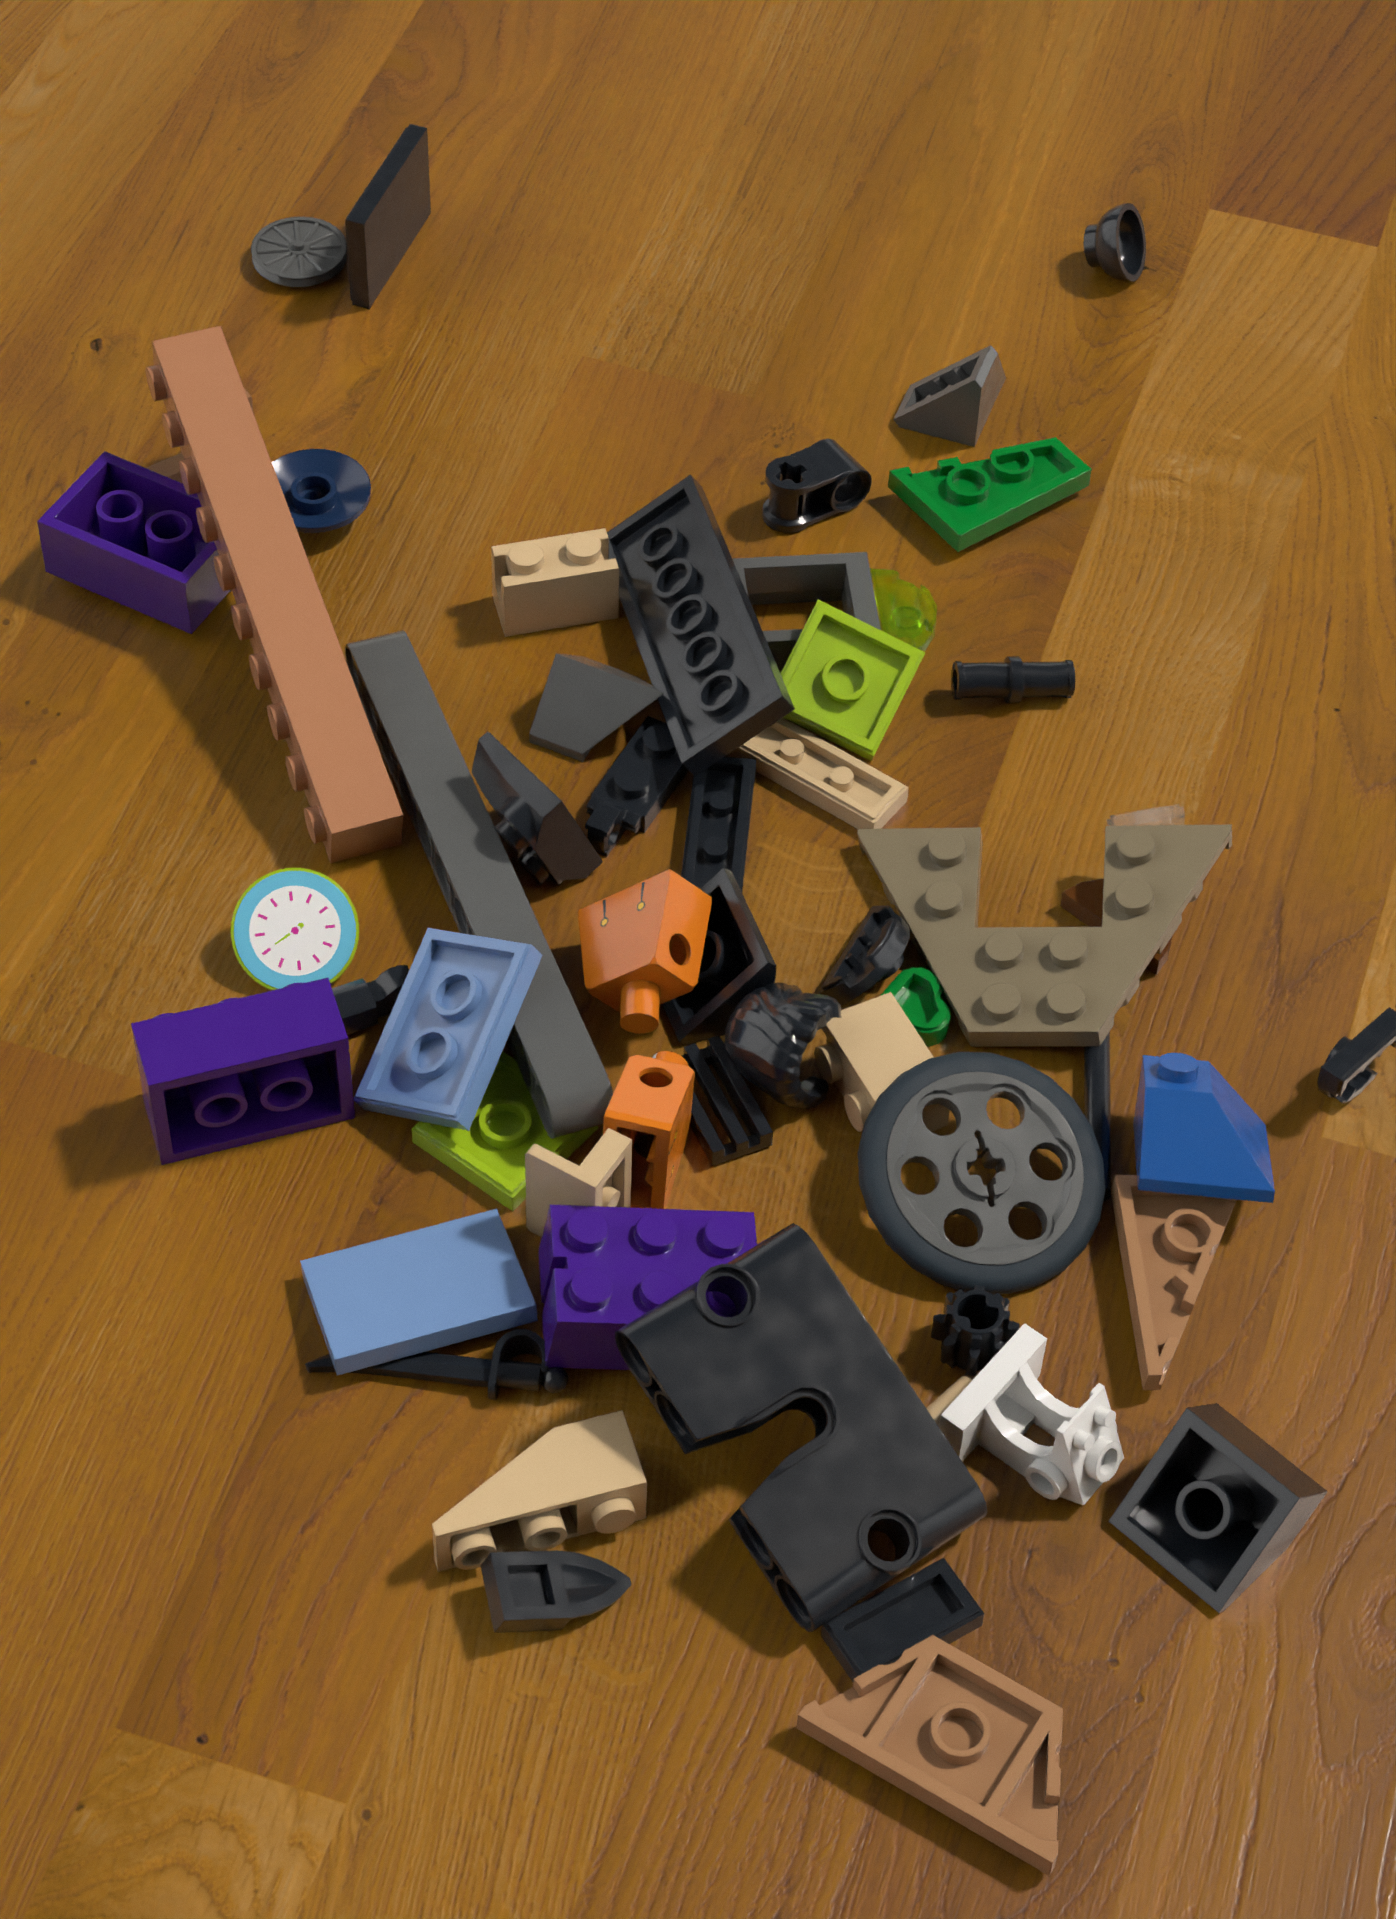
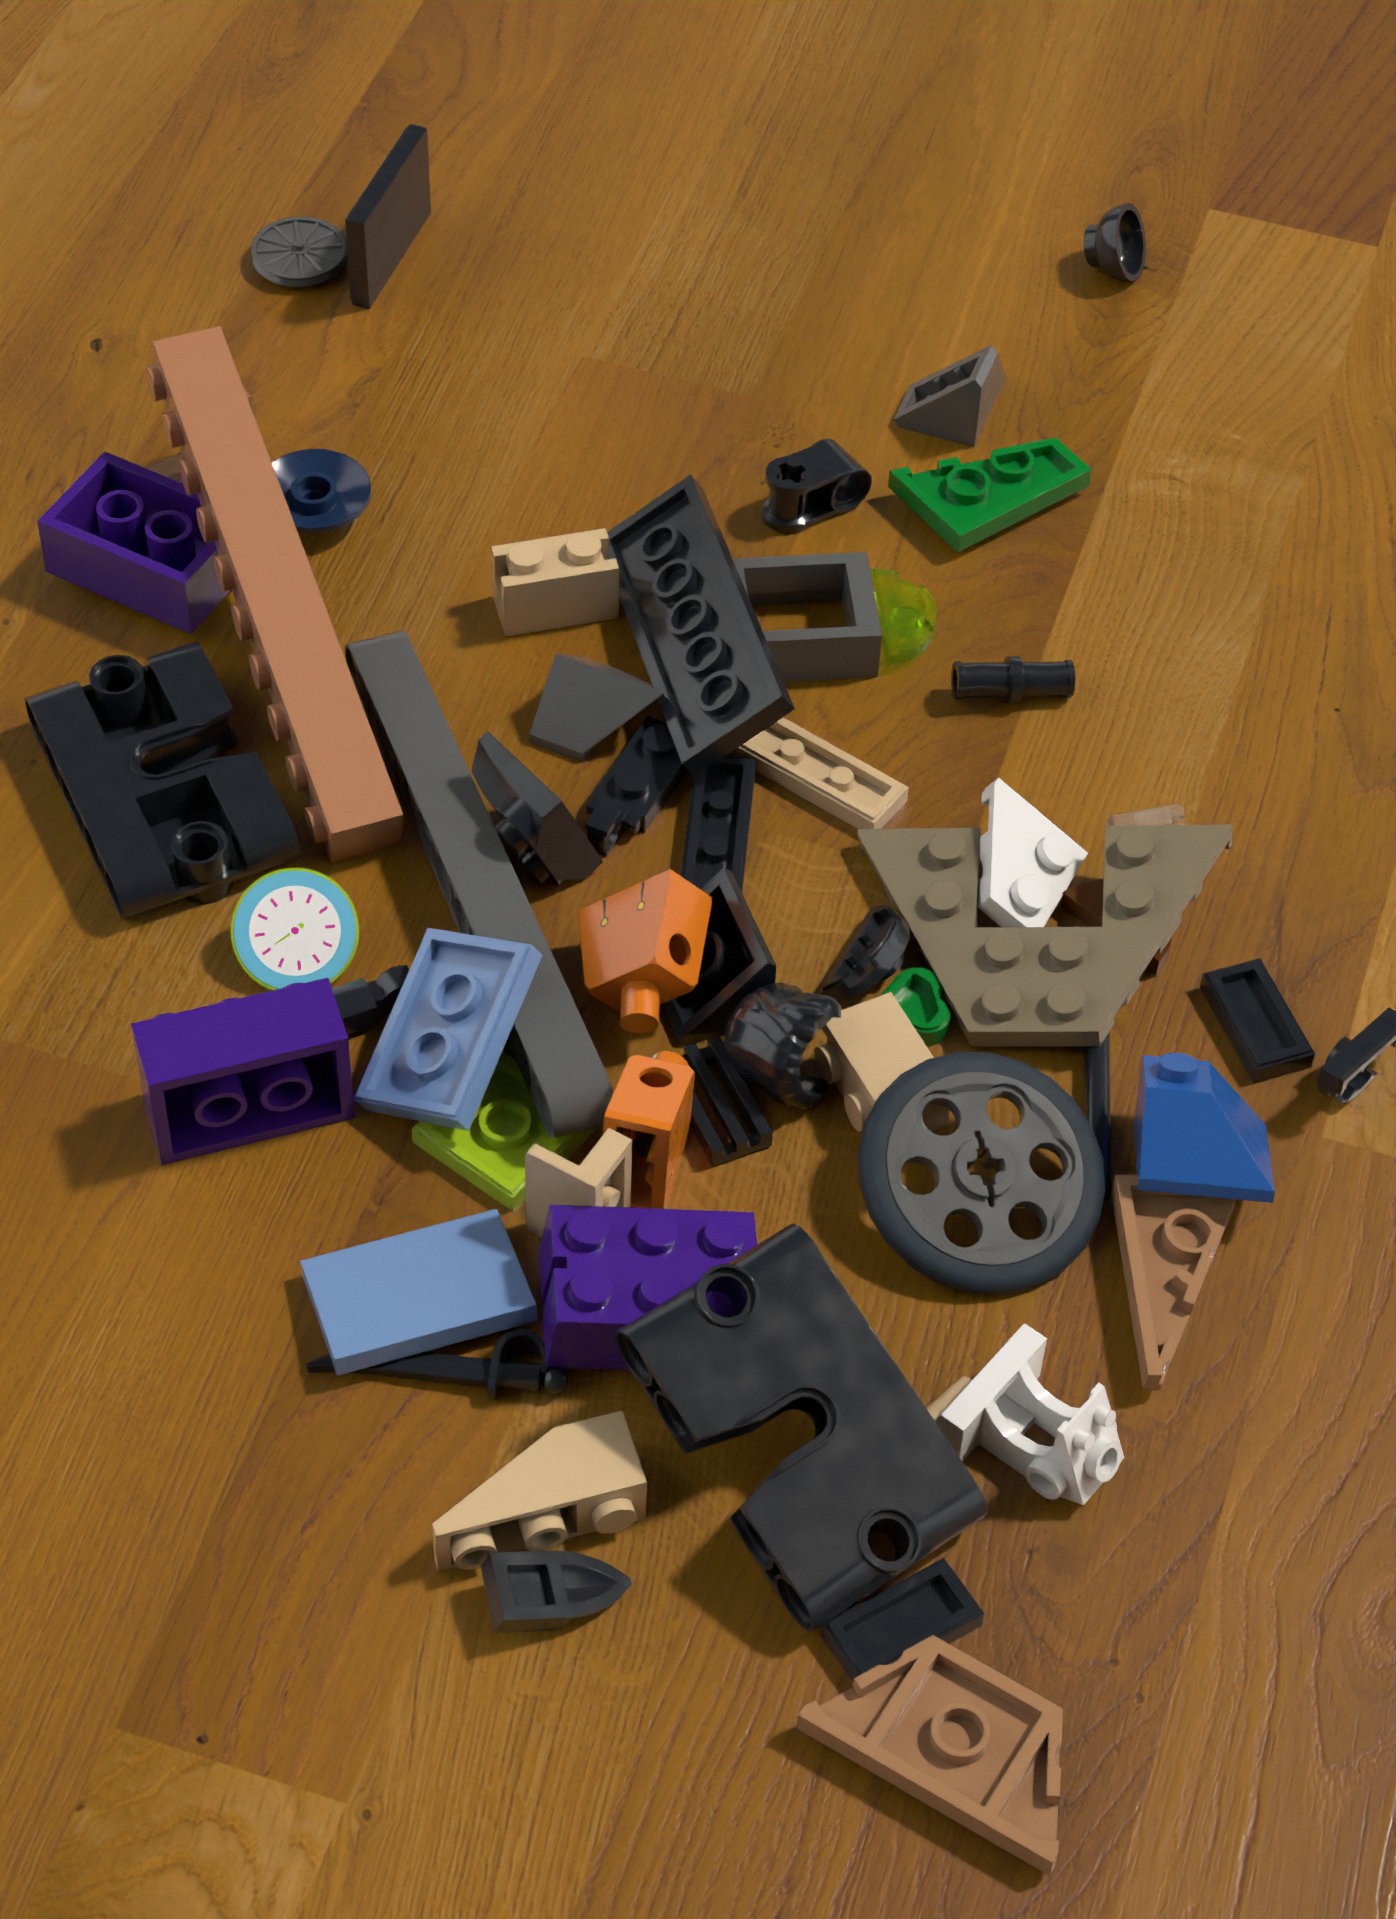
(146, 781): none -> black connector
(847, 679): lime tile -> none
(973, 1328): black gear -> none
(1023, 861): none -> white wing
(1216, 1505): black slope -> none
(1257, 1020): none -> black tile

